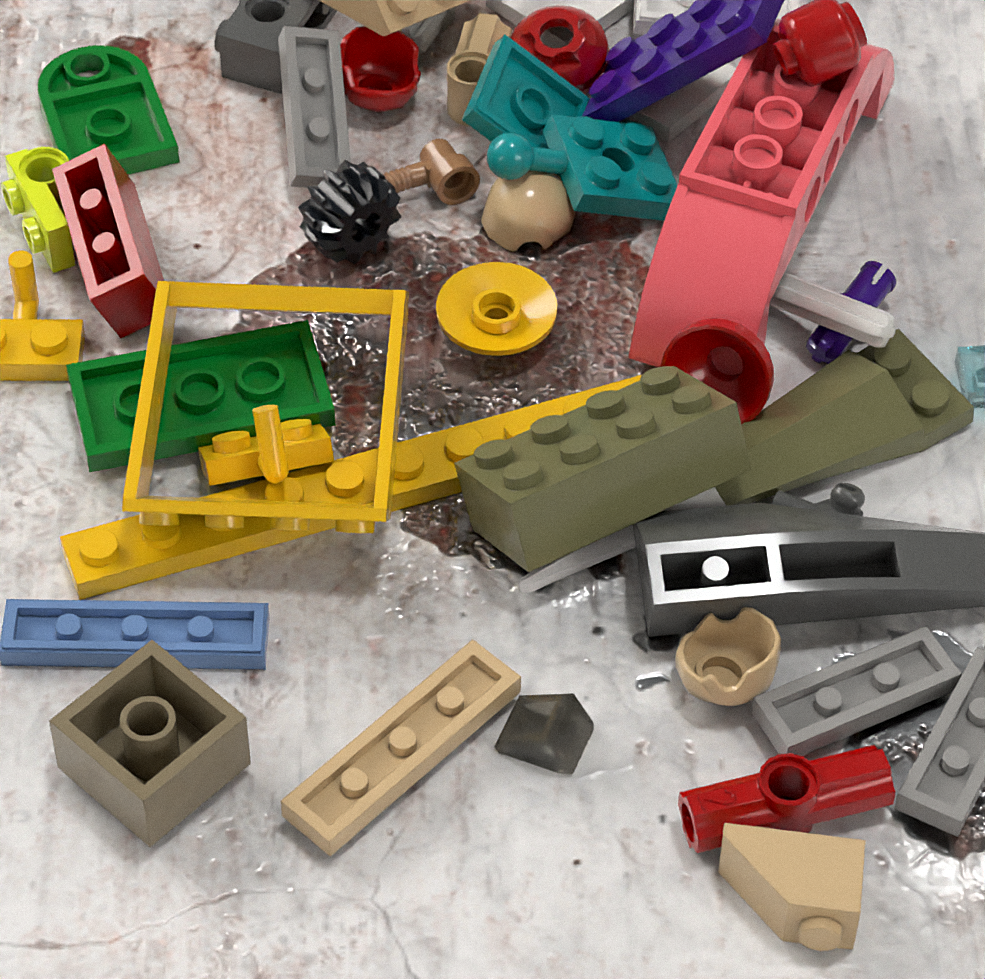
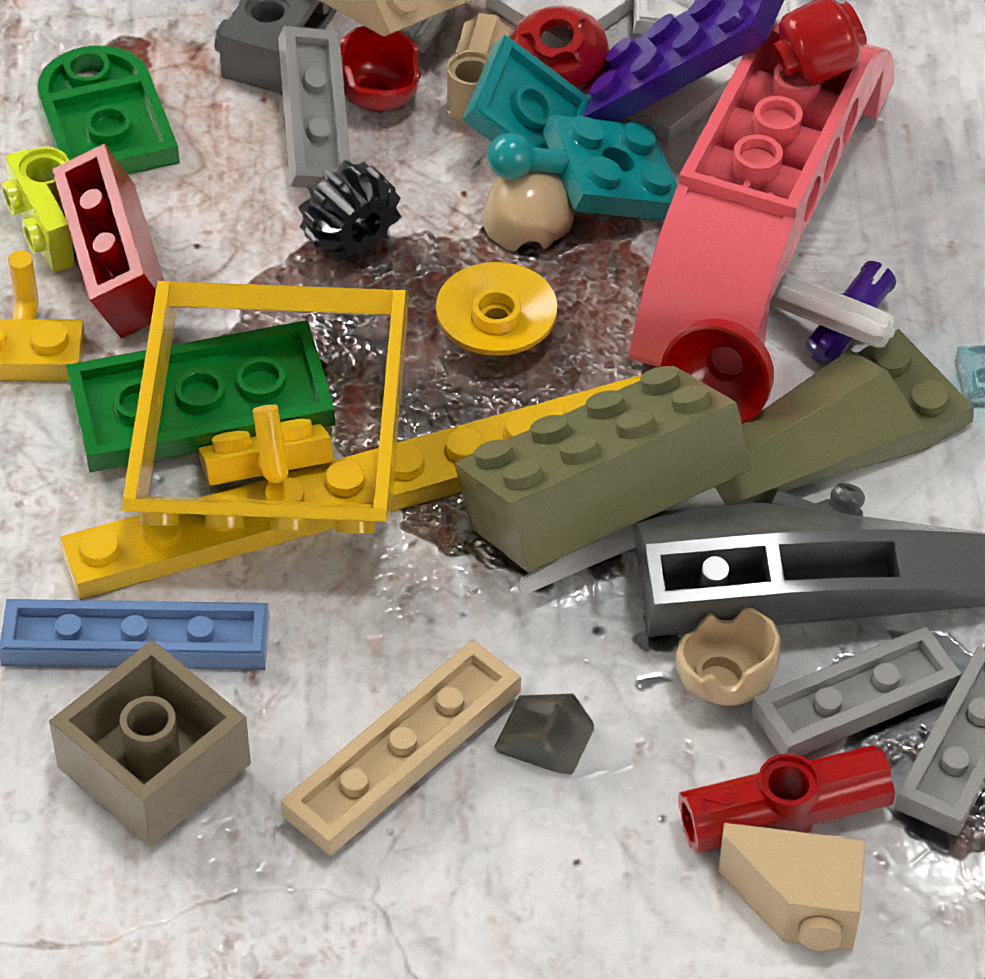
(441, 168): medium nougat brick -> none

